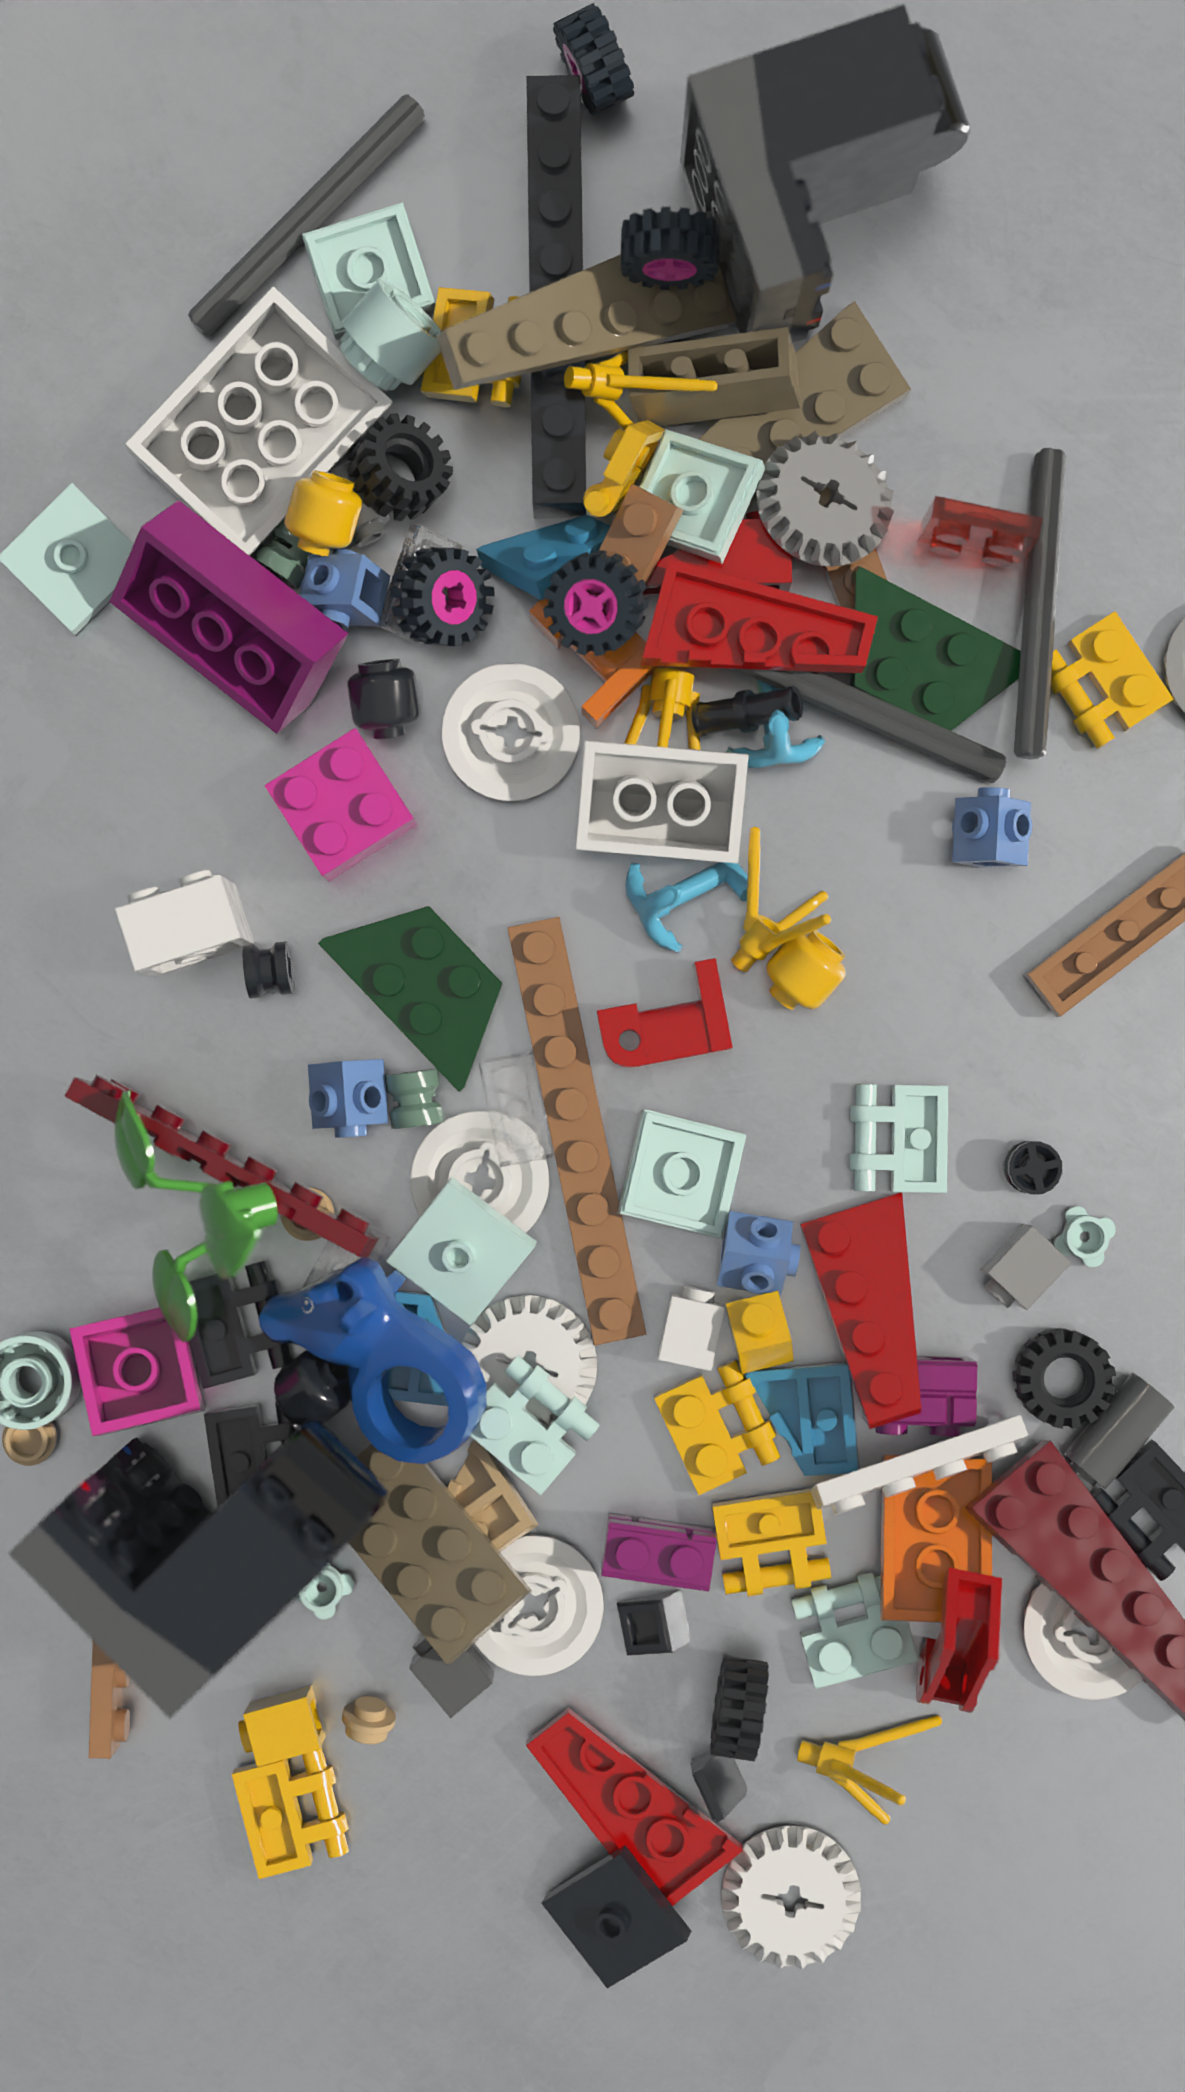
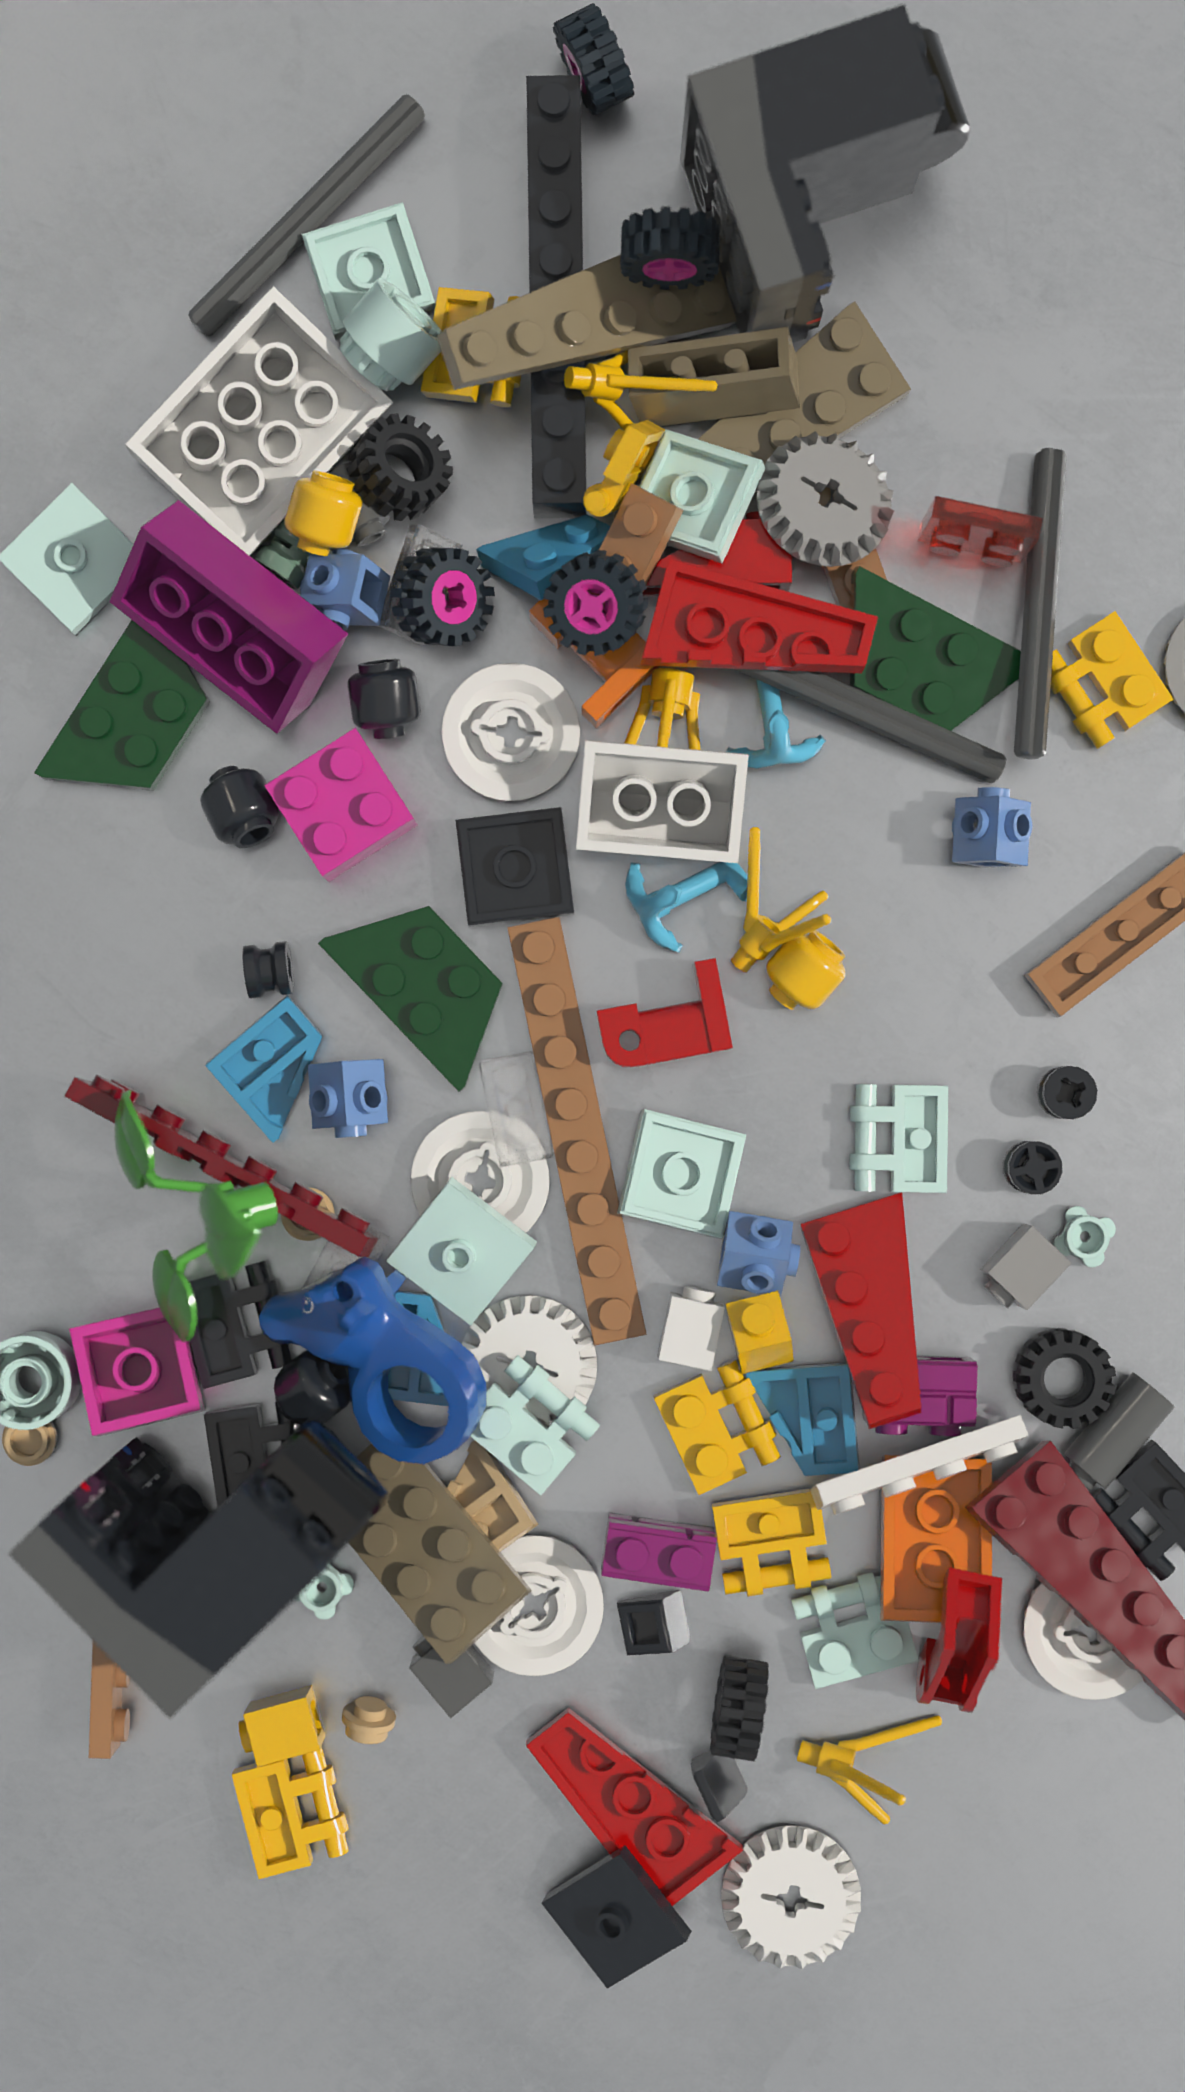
(128, 718): none -> dark green wing
(183, 924): white brick -> none
(239, 807): none -> black head
(268, 1065): none -> dark azure wing
(414, 1098): sand green wheel -> none
(514, 866): none -> black plate
(745, 711): black pin -> none
(1057, 1096): none -> black wheel

